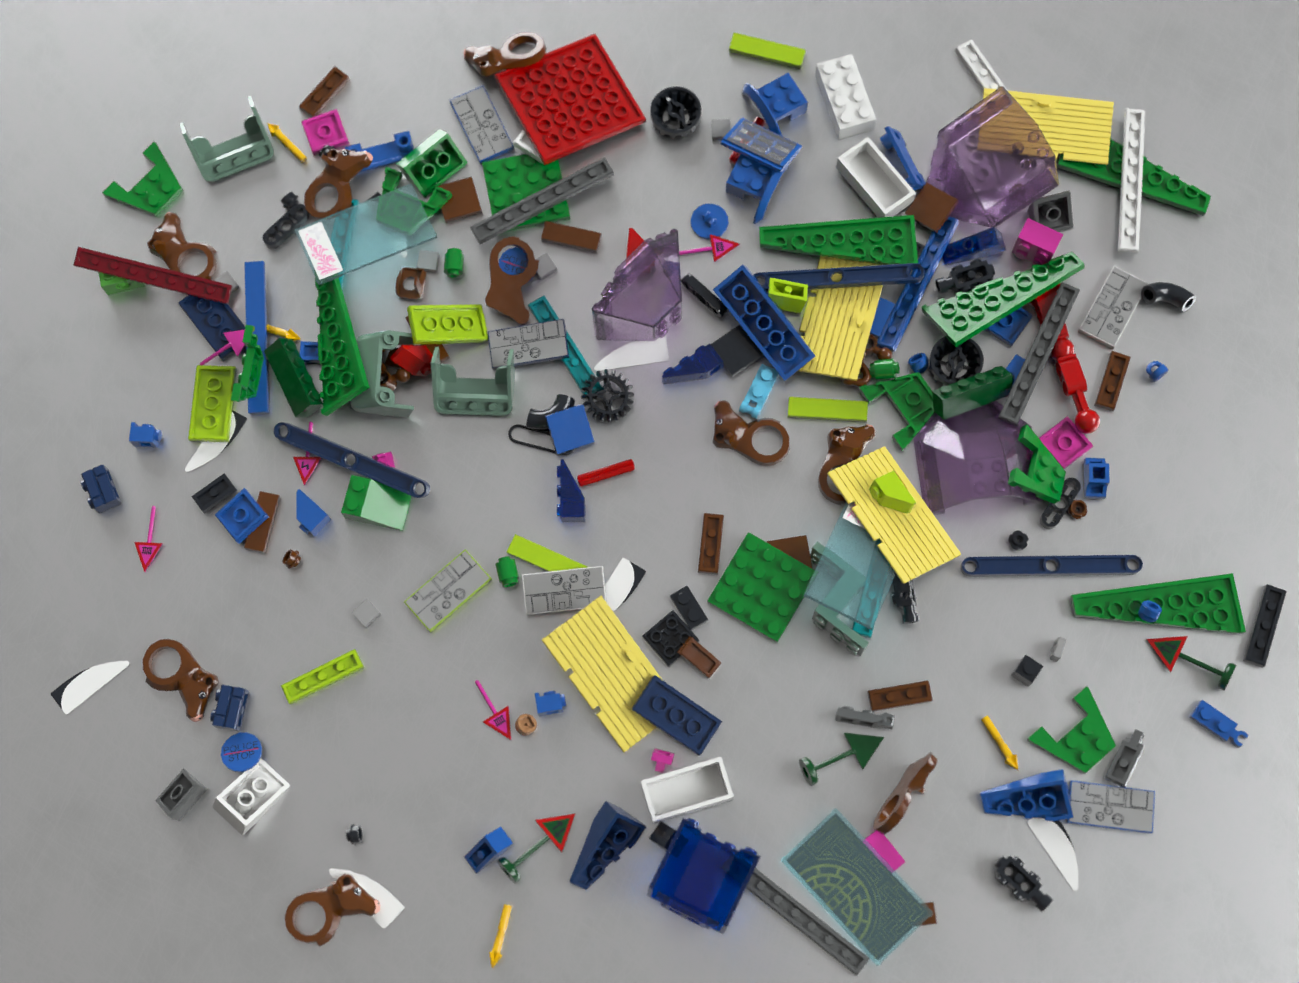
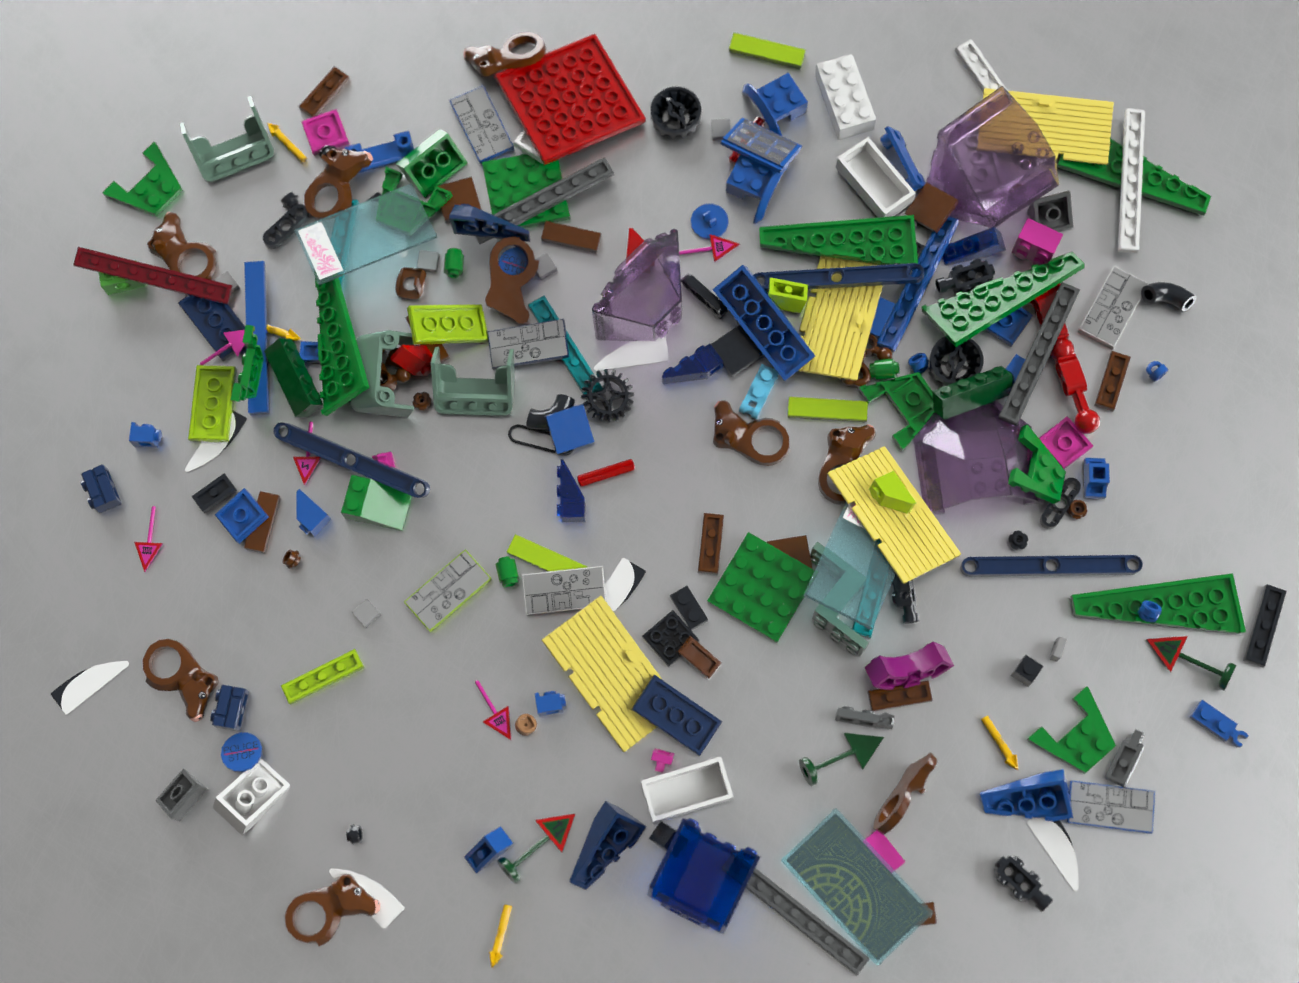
(422, 405): none -> reddish brown plate
(476, 222): none -> dark blue wedge
(910, 668): none -> magenta brick

